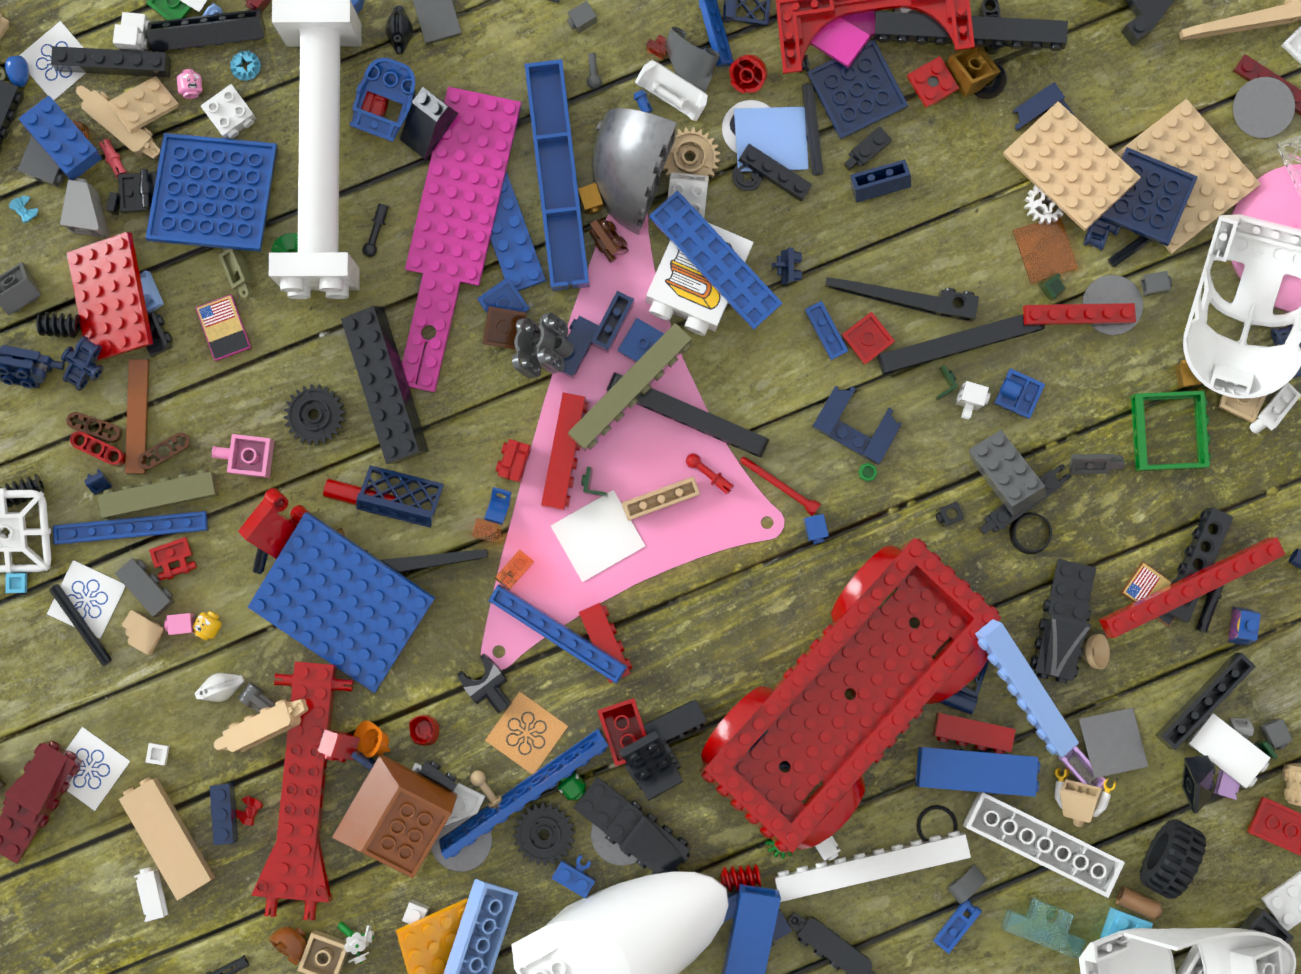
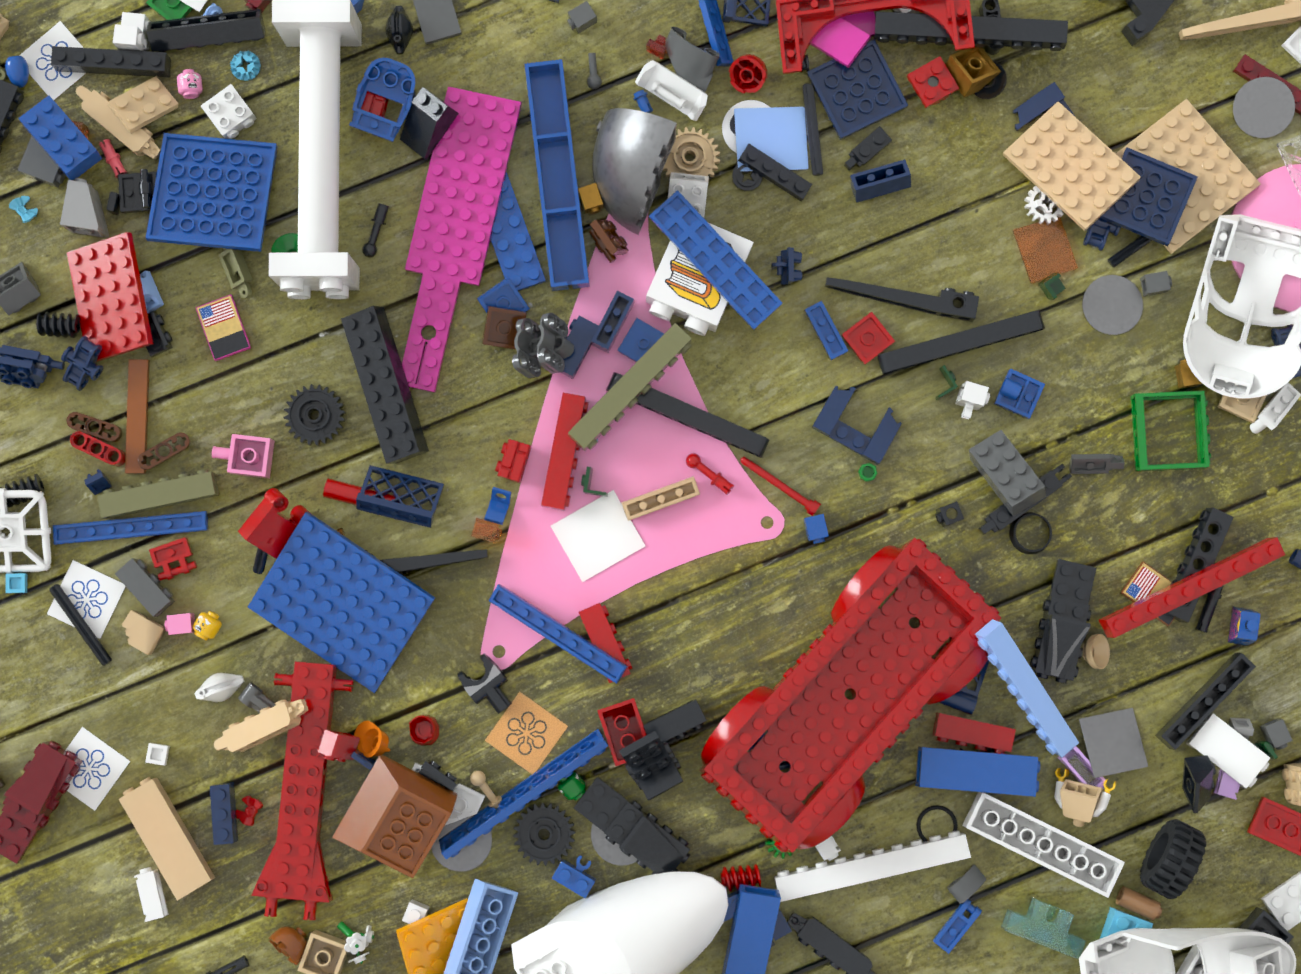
(514, 570): clear orange hinge -> none
(1079, 314): red plate -> none

